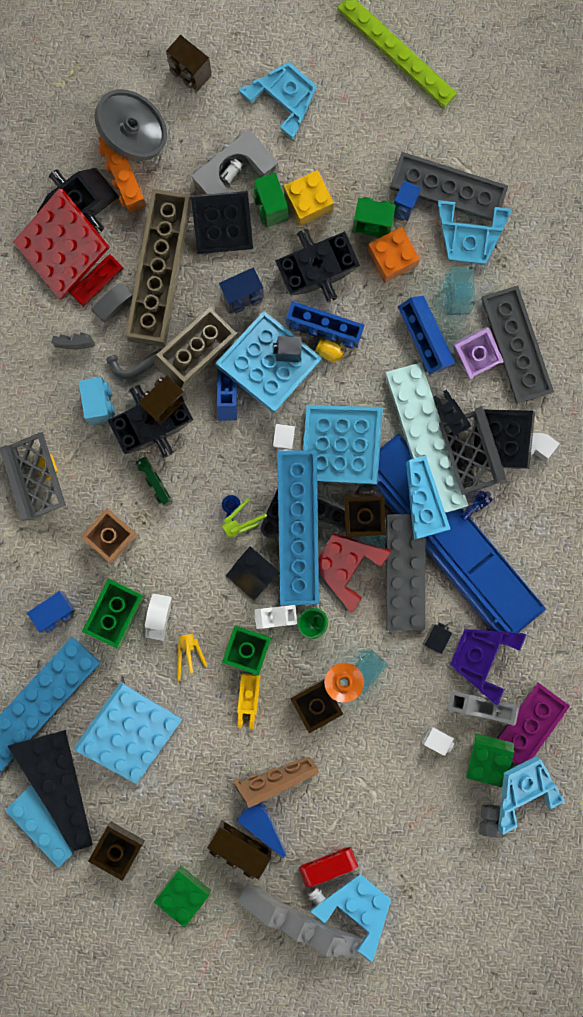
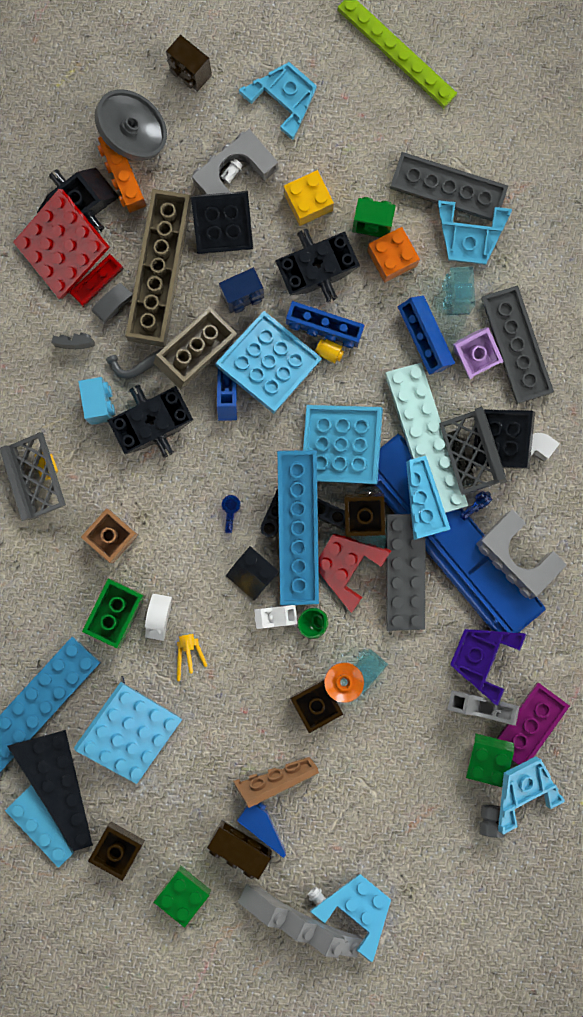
(51, 612): blue brick -> none
(154, 481): dark green hinge -> none
(162, 399): dark brown brick -> none
(232, 528): lime plant -> none
(246, 650): green brick -> none
(248, 698): yellow hinge -> none
(270, 200): green brick -> none
(283, 437): white brick -> none
(287, 349): black brick -> none
(328, 867): red beam -> none
(406, 201): blue brick -> none
(437, 637): black brick -> none
(438, 741): white brick -> none
(452, 414): black hinge -> none
(496, 545): none -> light grey arch

